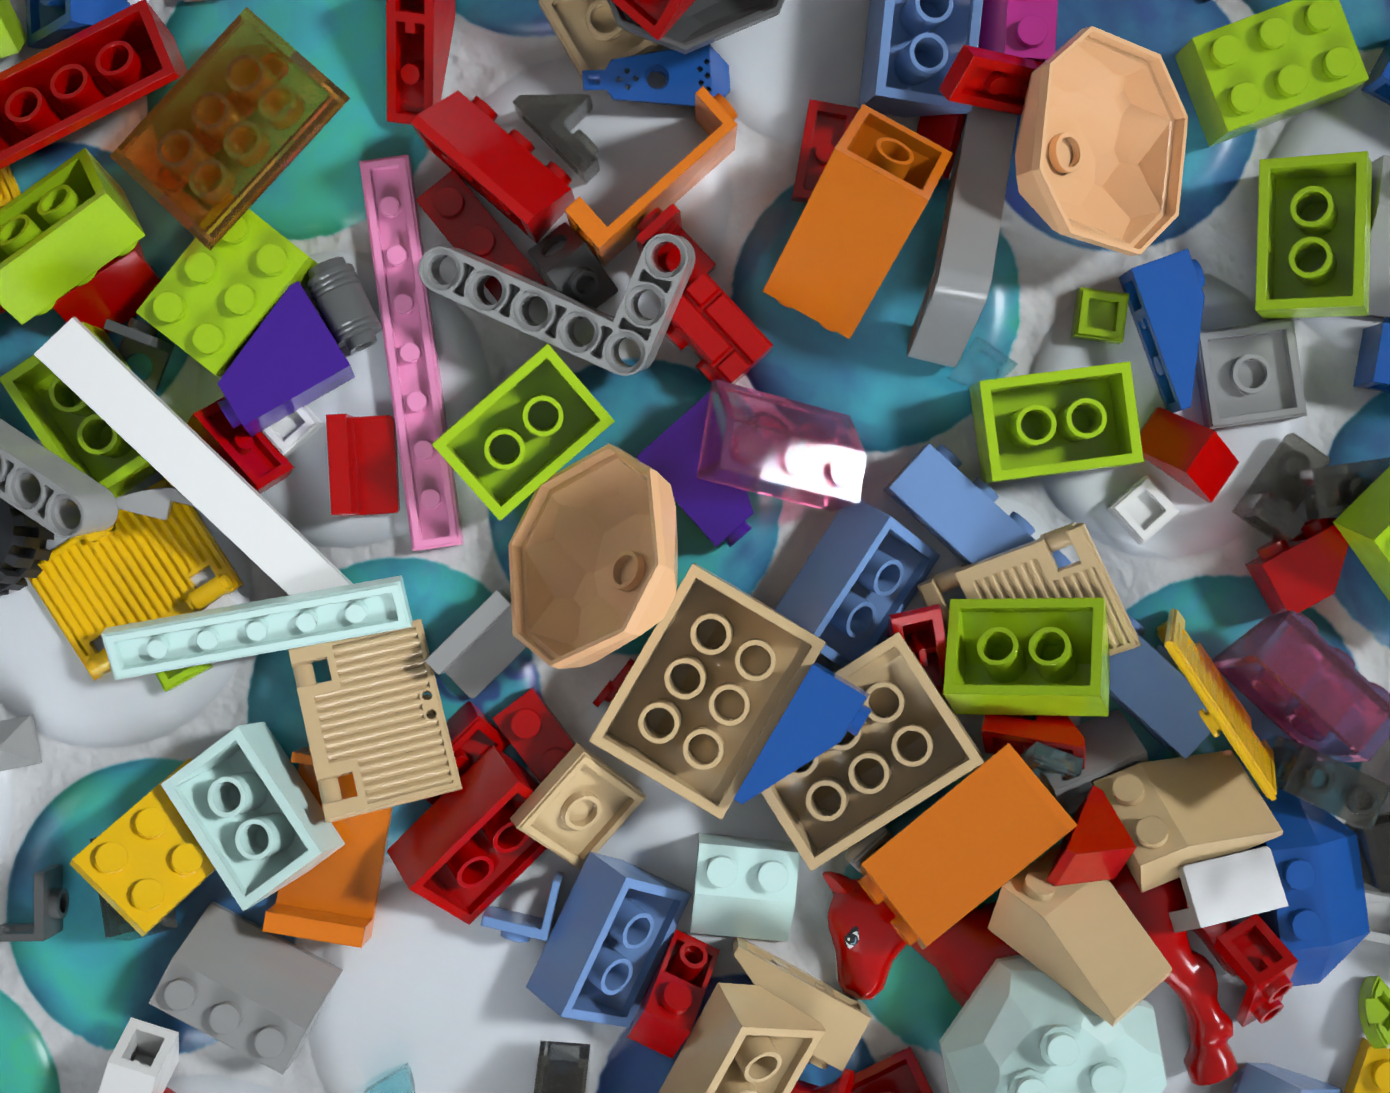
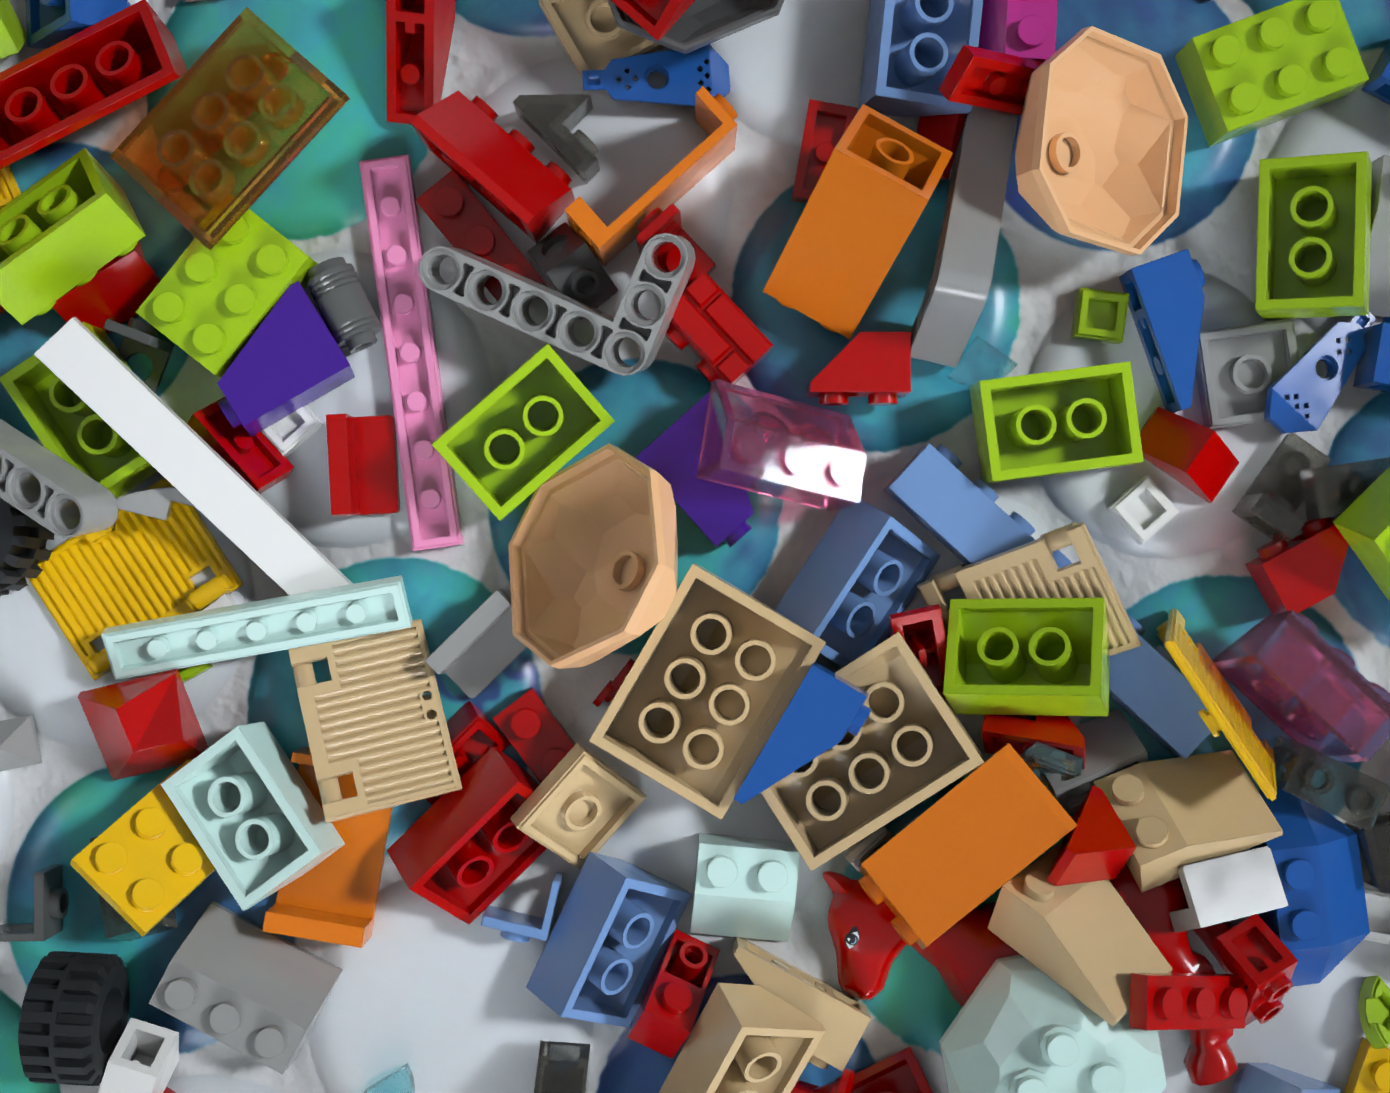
(73, 1017): none -> black tyre
(143, 724): none -> red slope
(870, 367): none -> red slope
(1187, 1001): none -> red plate
(1315, 394): none -> piece

